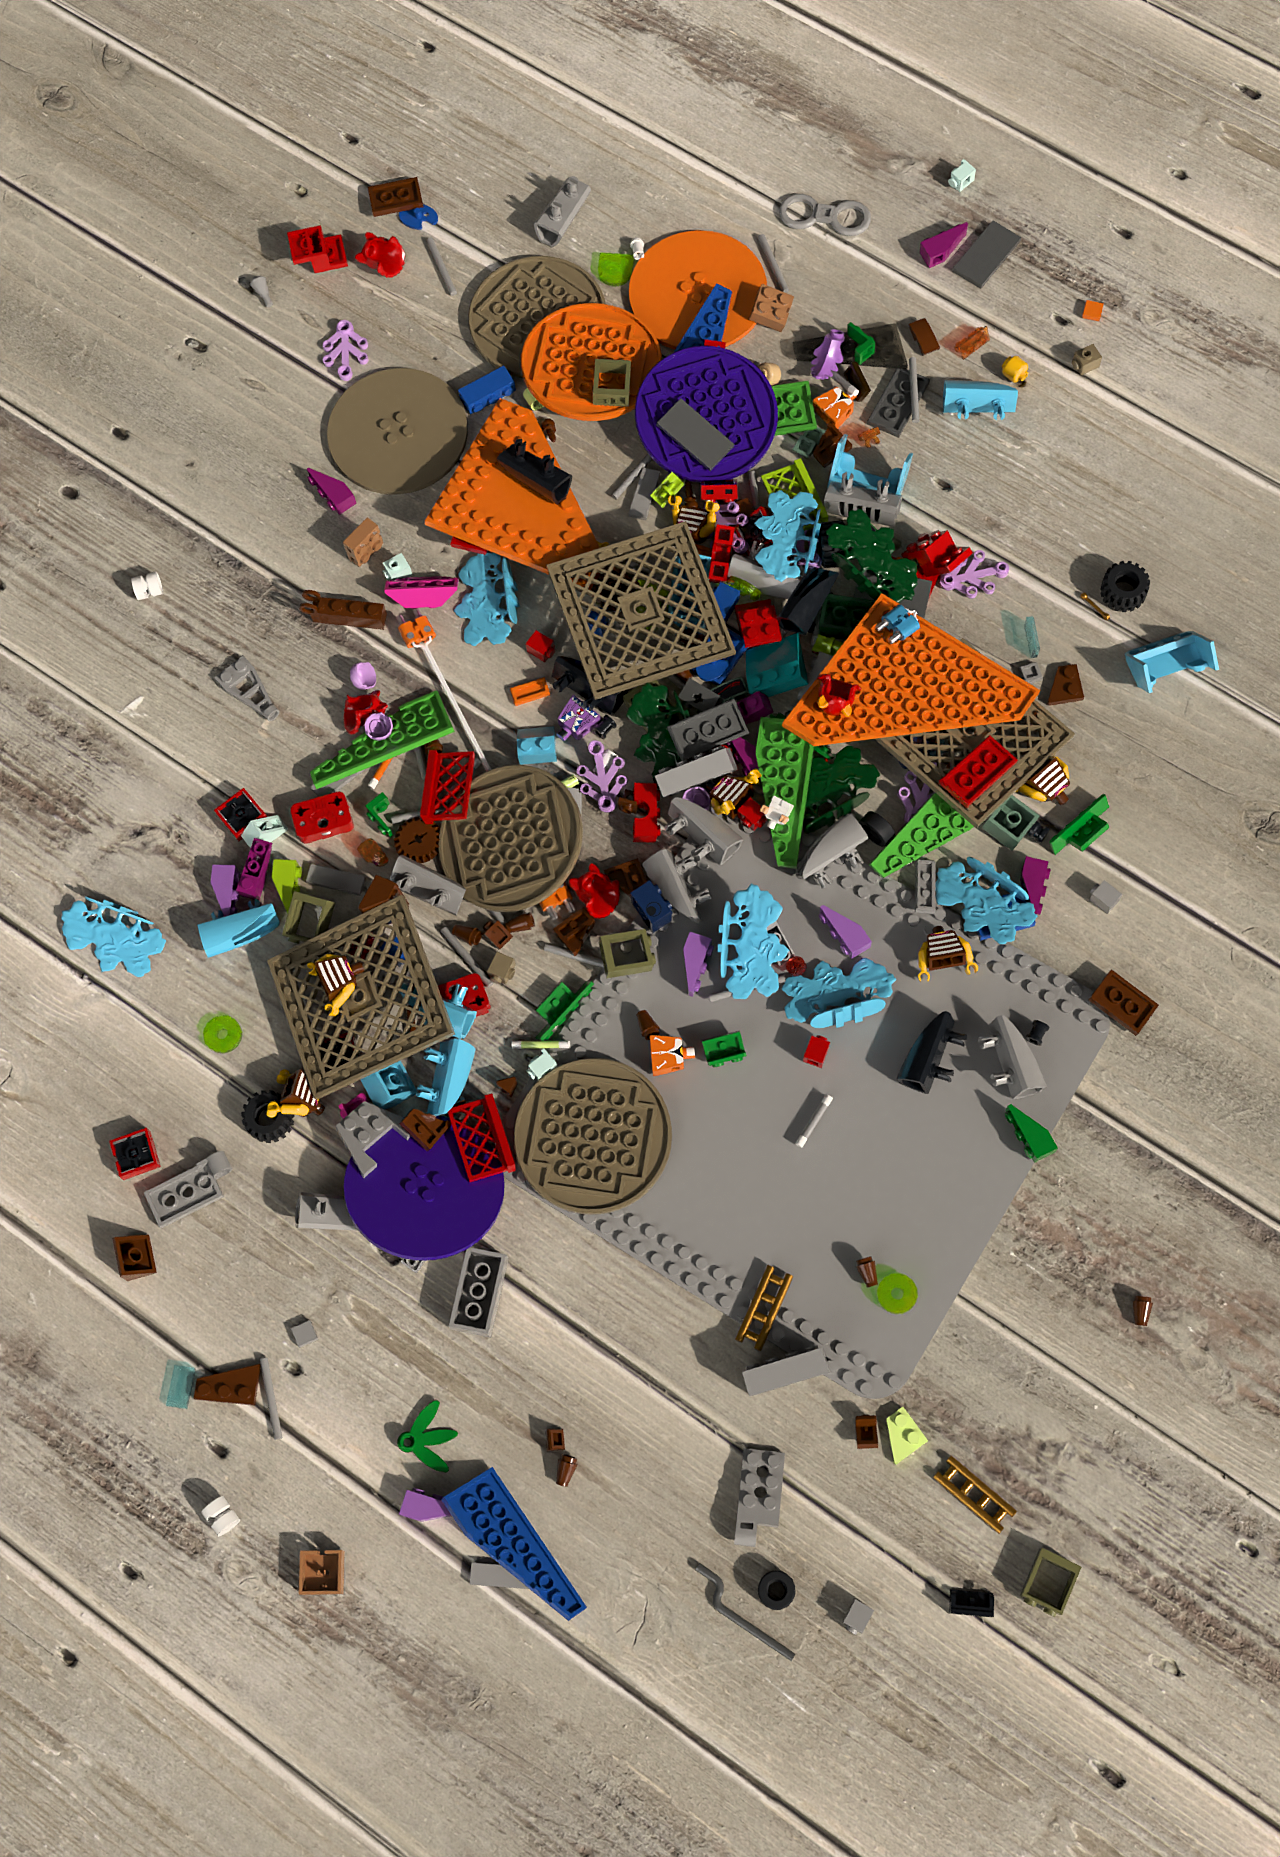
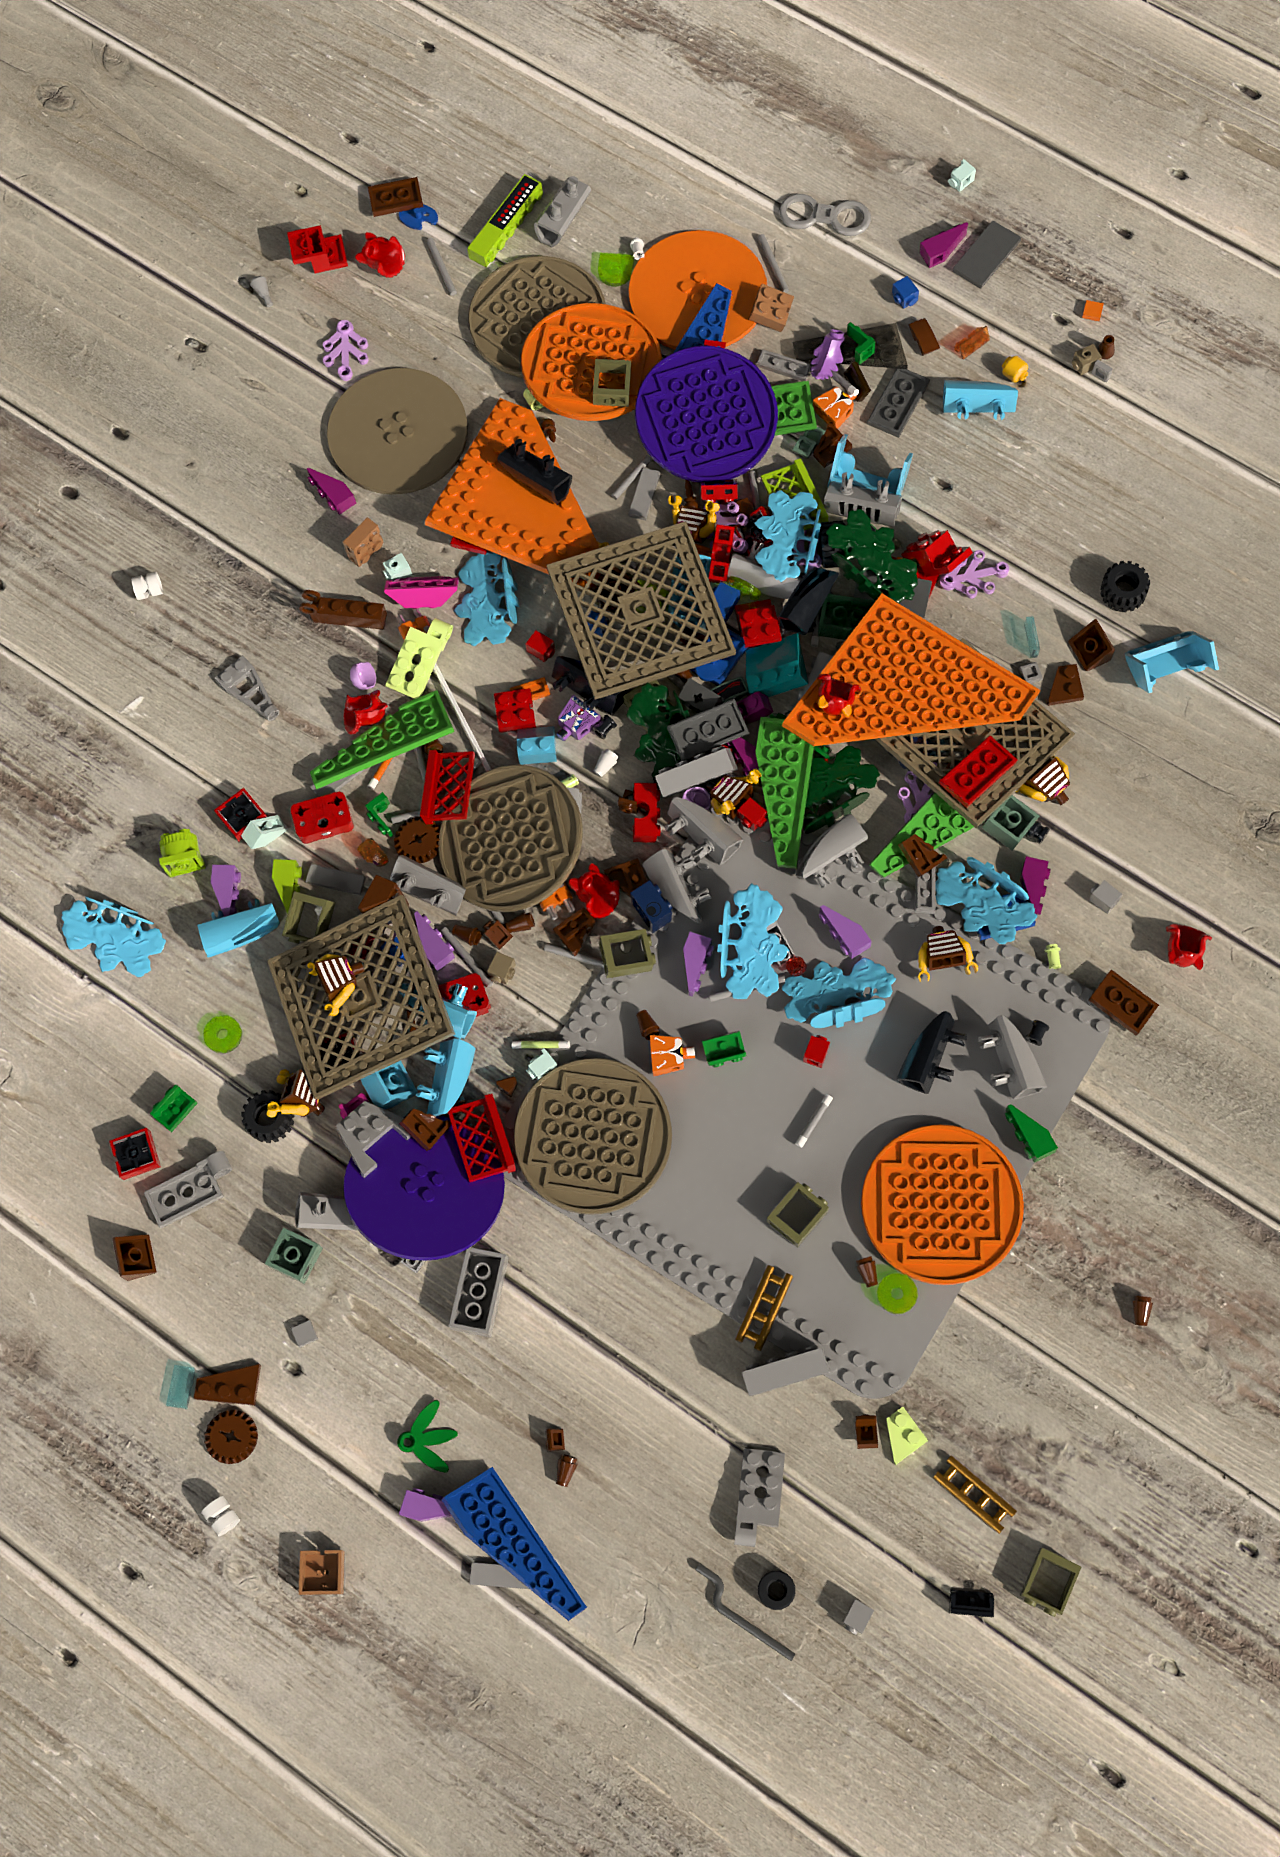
(173, 1108): none -> green bracket
(180, 853): none -> lime piece
(232, 1451): none -> reddish brown gear
(255, 870): magenta slope -> none
(271, 1399): light grey bar -> none
(293, 1255): none -> sand green brick
(378, 726): lavender hair -> none
(426, 646): none -> yellowish green hinge
(436, 950): none -> medium lavender slope
(487, 390): blue brick -> none
(505, 220): none -> lime brick
(514, 710): none -> red piece
(558, 1004): green bracket -> none
(603, 779): lavender plant -> none
(667, 488): lime hips -> none
(695, 434): dark grey tile -> none
(771, 372): tan head -> none
(777, 812): white piece -> none
(783, 365): none -> light grey tile
(787, 1231): none -> olive window
(826, 645): lime hips -> none
(868, 435): clear orange tile -> none
(877, 828): black tyre -> none
(899, 622): dark azure piece -> none
(905, 292): none -> blue brick
(914, 390): light grey bar -> none
(920, 854): none -> reddish brown wing
(942, 1204): none -> orange plate
(1053, 956): none -> yellowish green pin
(1084, 596): pearl gold hinge -> none
(1084, 828): green bracket -> none
(1092, 646): none -> reddish brown slope
(1102, 371): none -> light grey tile
(1107, 347): none -> reddish brown cone
(1186, 946): none -> red hair

